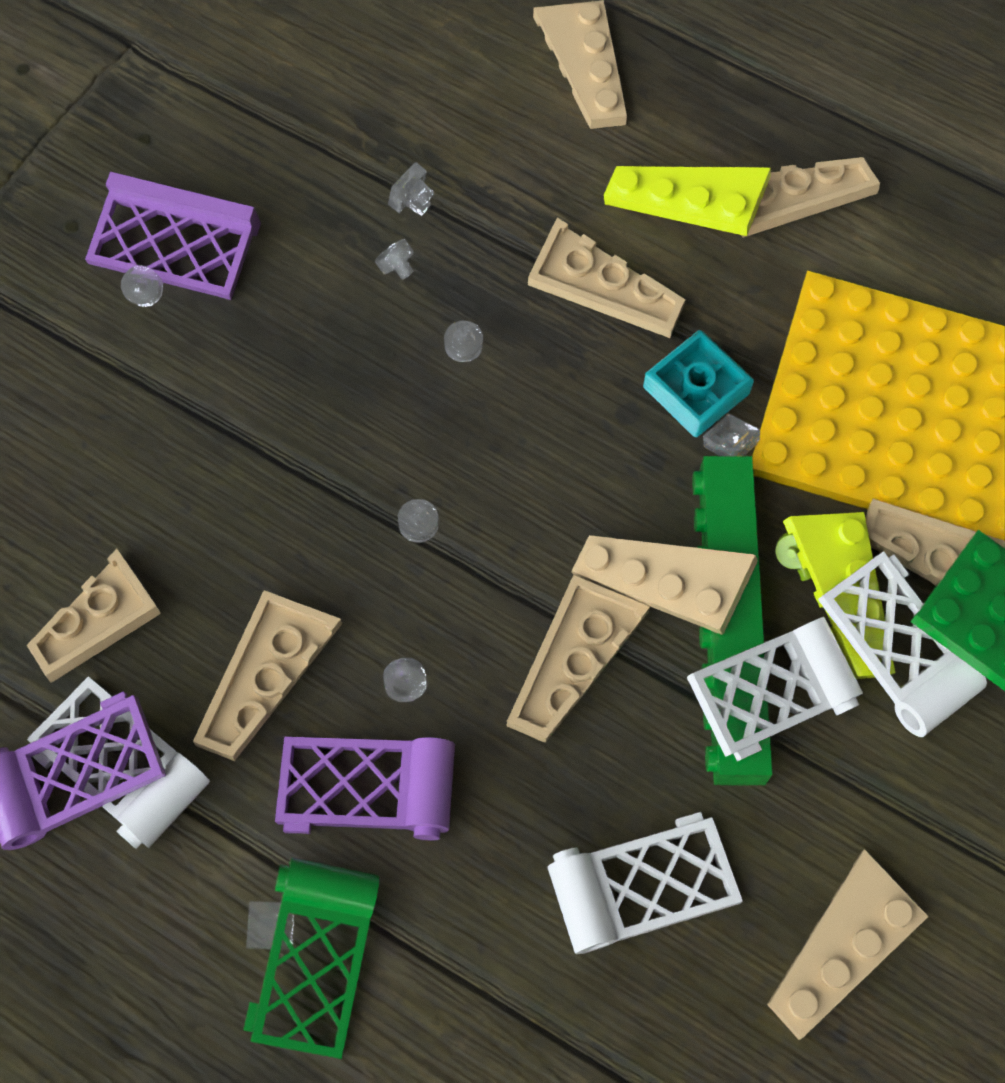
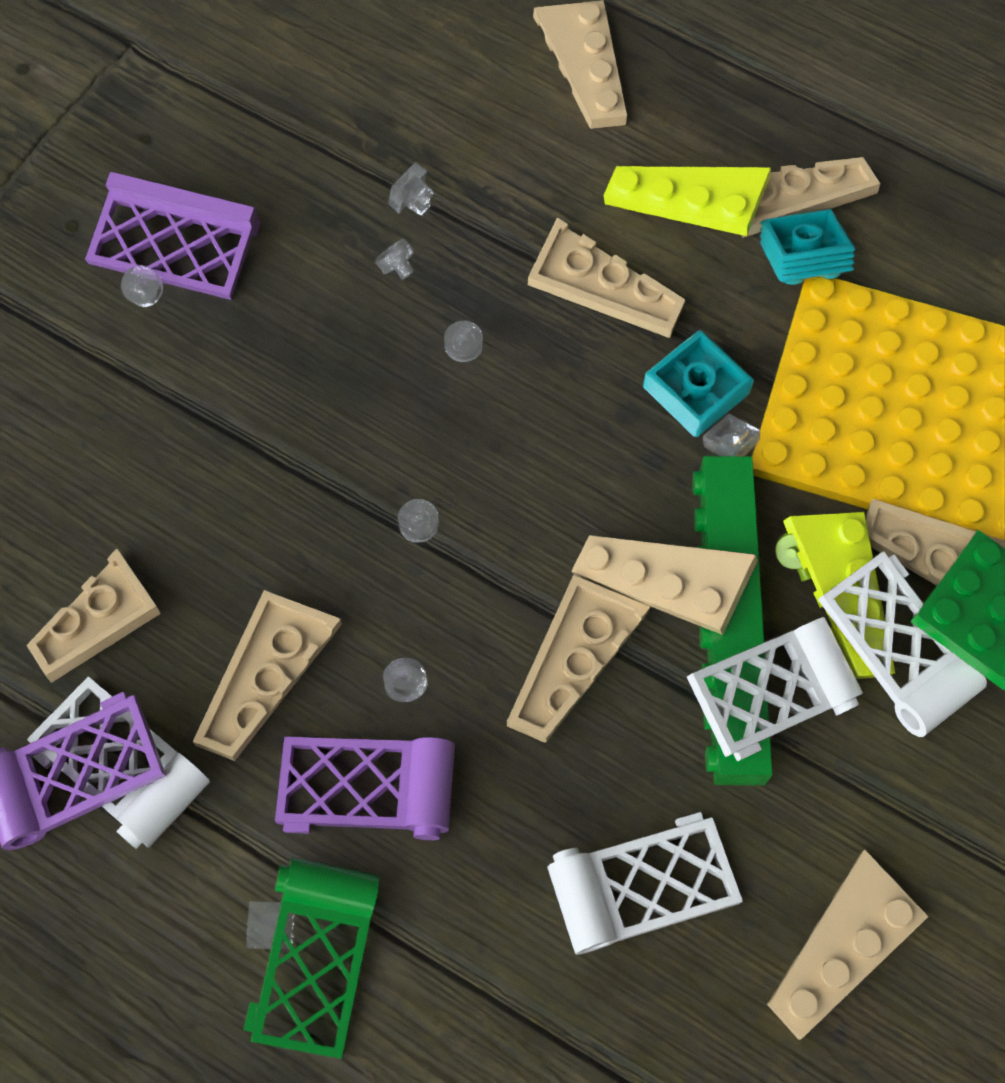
(807, 246): none -> teal brick

